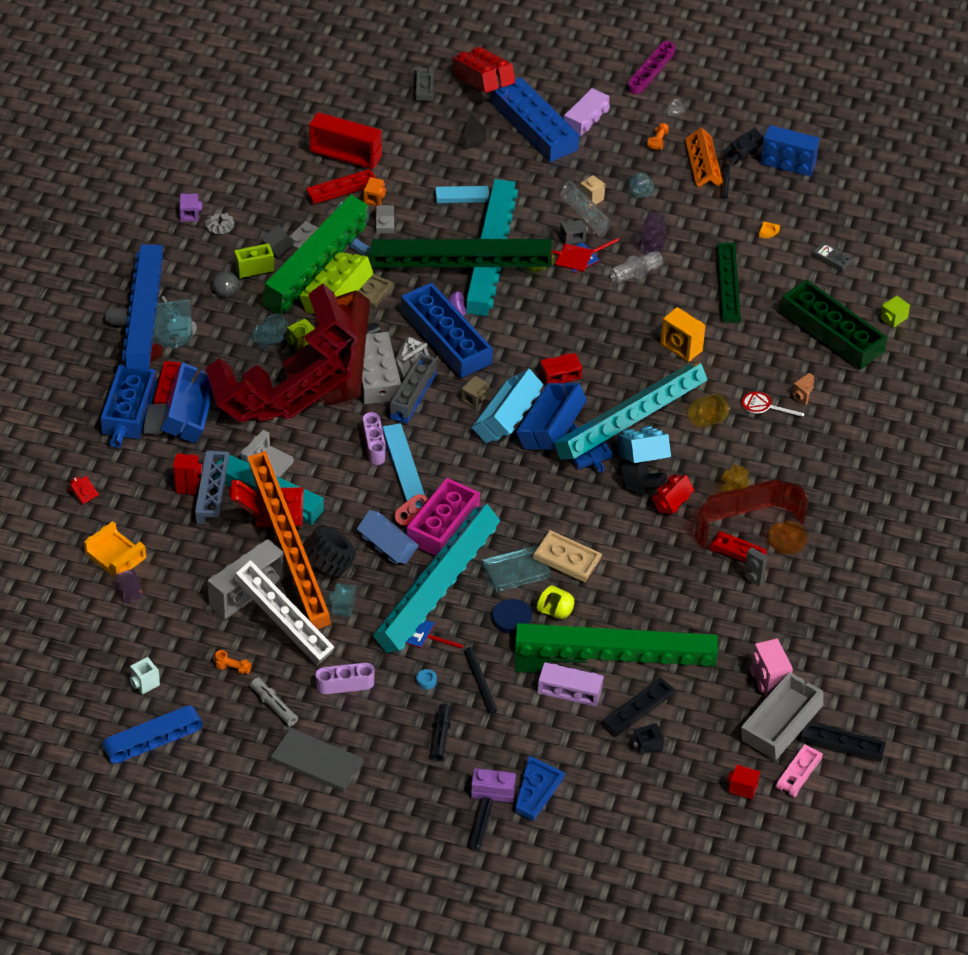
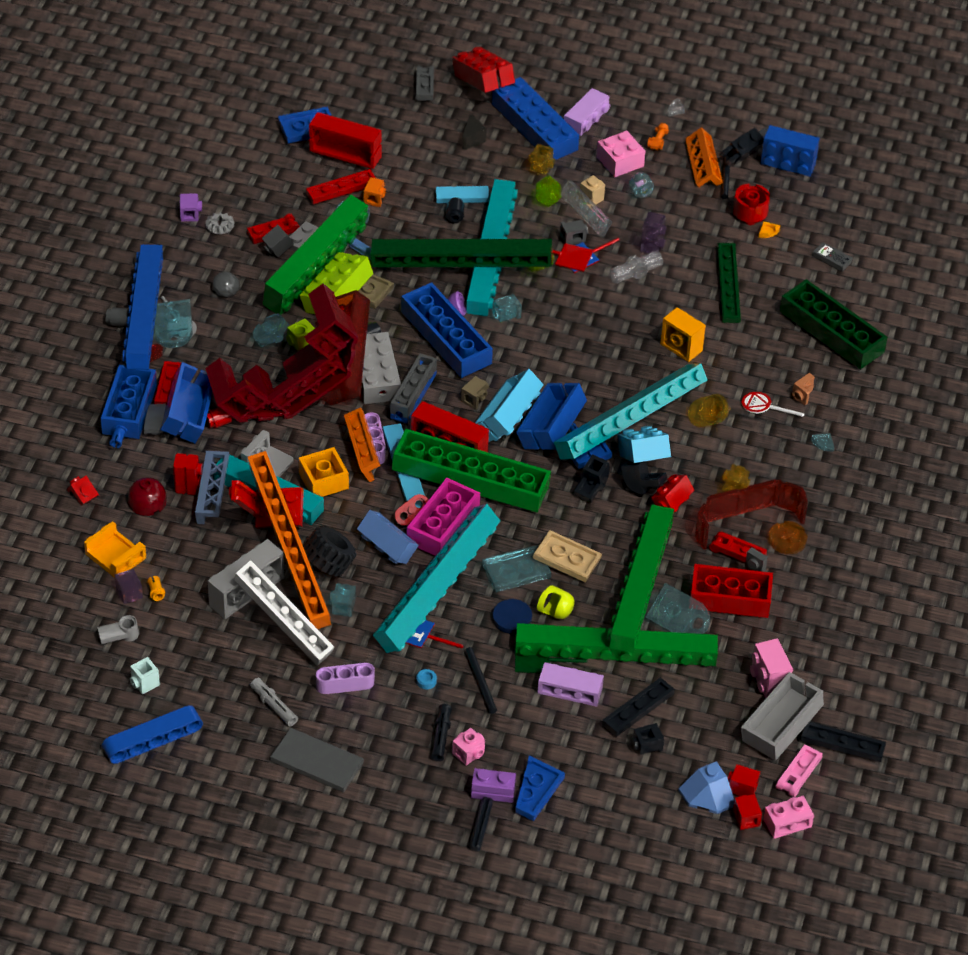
(124, 629): none -> light grey piece
(147, 496): none -> dark red cylinder
(156, 591): none -> light orange pin
(217, 418): none -> red brick
(221, 662): orange bar -> none
(254, 260): lime brick -> none
(287, 224): none -> red plate
(296, 125): none -> blue plate
(324, 472): none -> light orange brick
(362, 442): none -> orange fence
(384, 219): light grey slope -> none
(408, 354): light grey slope -> none
(448, 426): none -> red brick
(455, 210): none -> black brick
(468, 746): none -> bright pink brick
(479, 470): none -> green brick
(507, 308): none -> clear light blue brick
(542, 159): none -> clear yellow brick
(548, 191): none -> clear neon green brick
(561, 369): red brick -> none
(594, 480): none -> black brick
(620, 153): none -> bright pink brick
(633, 88): magenta beam -> none
(641, 579): none -> green brick
(678, 611): none -> clear light blue tile
(708, 789): none -> medium blue slope
(732, 590): none -> red brick
(747, 811): none -> red brick
(751, 203): none -> red brick
(788, 816): none -> bright pink brick
(823, 442): none -> clear light blue tile
(894, 311): lime brick -> none

